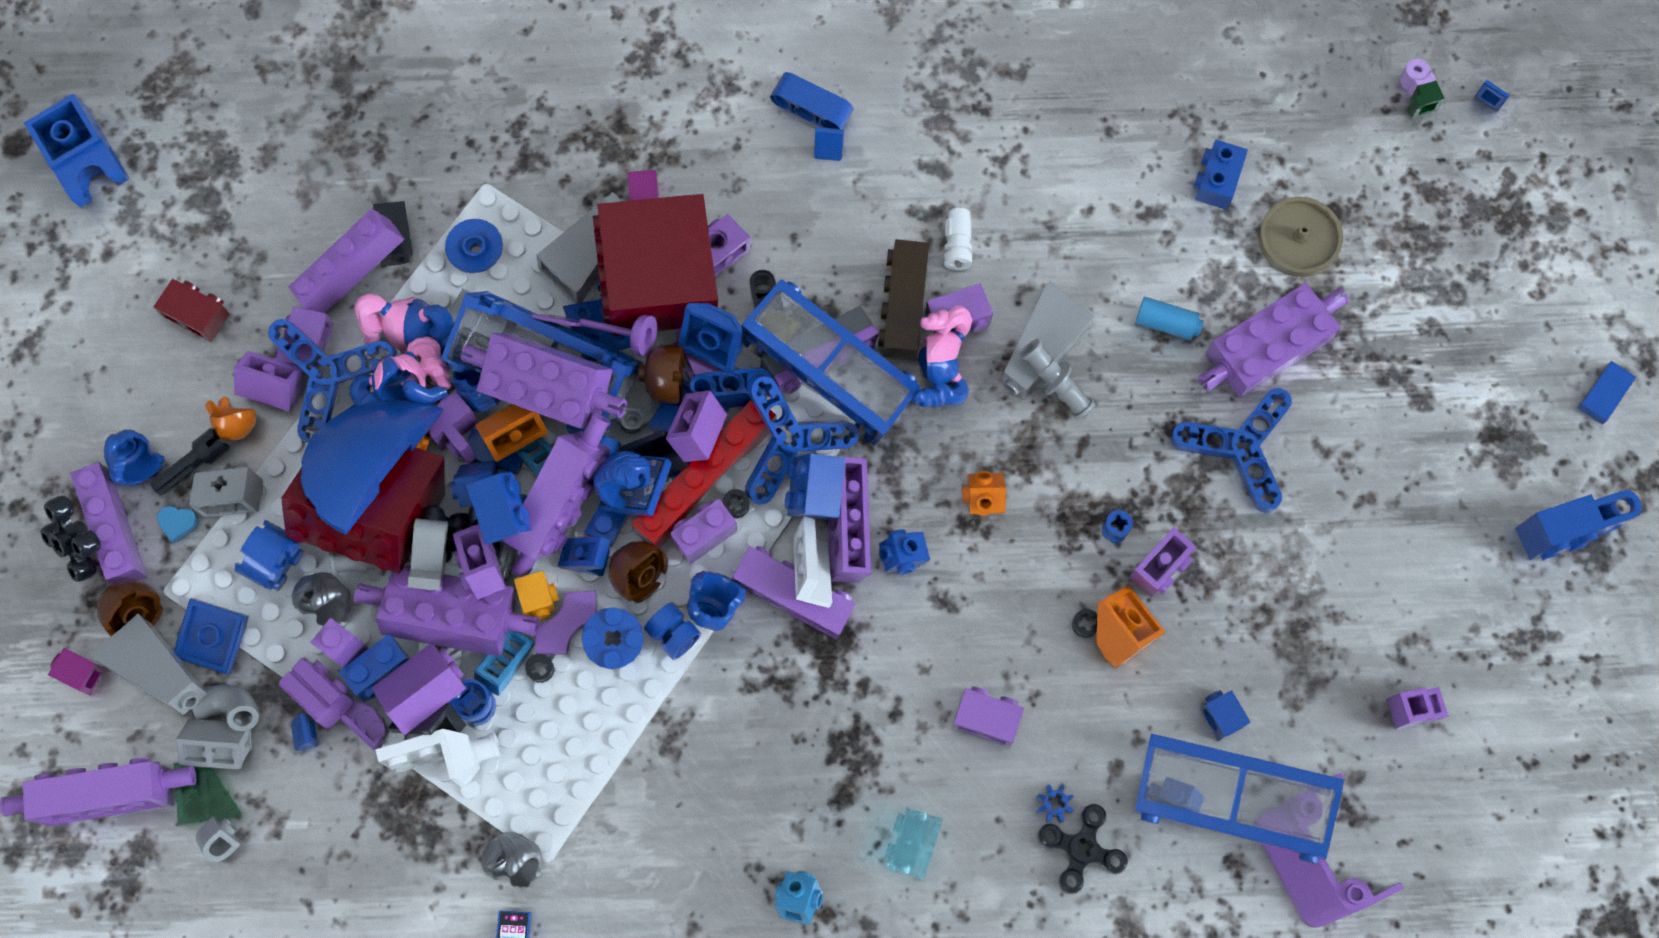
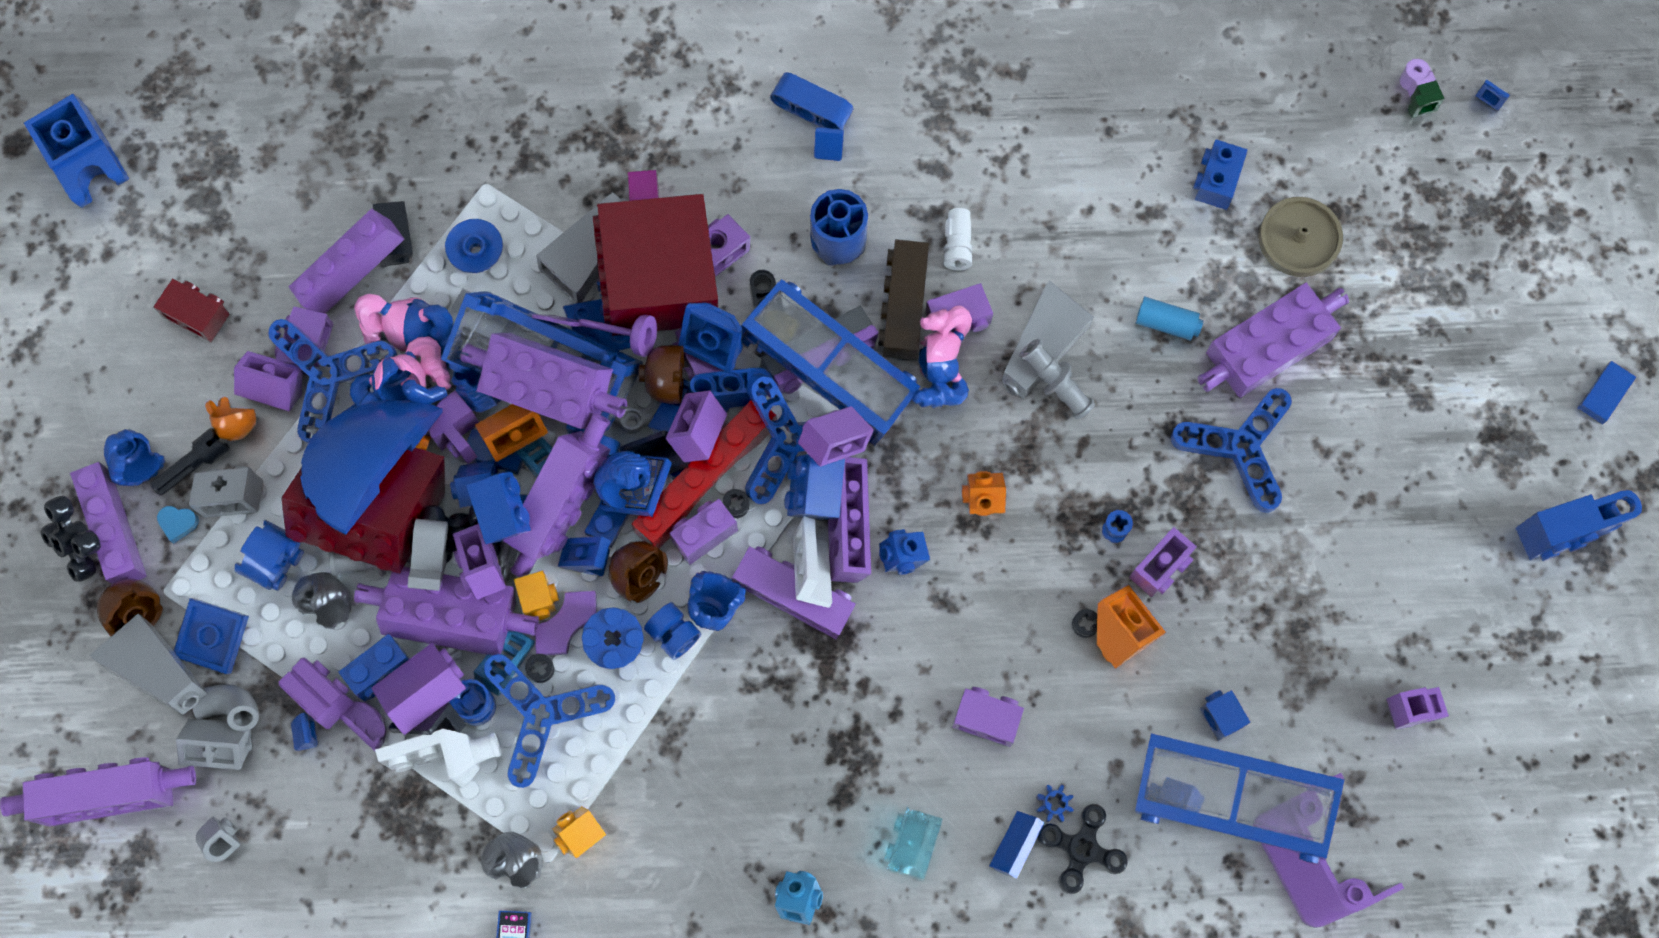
(76, 671): magenta brick -> none
(204, 799): clear green wing -> none
(338, 643): medium lavender brick -> none
(553, 706): none -> blue piece
(577, 832): none -> light orange brick
(835, 436): none -> medium lavender brick
(838, 226): none -> blue cylinder
(1016, 844): none -> blue tile

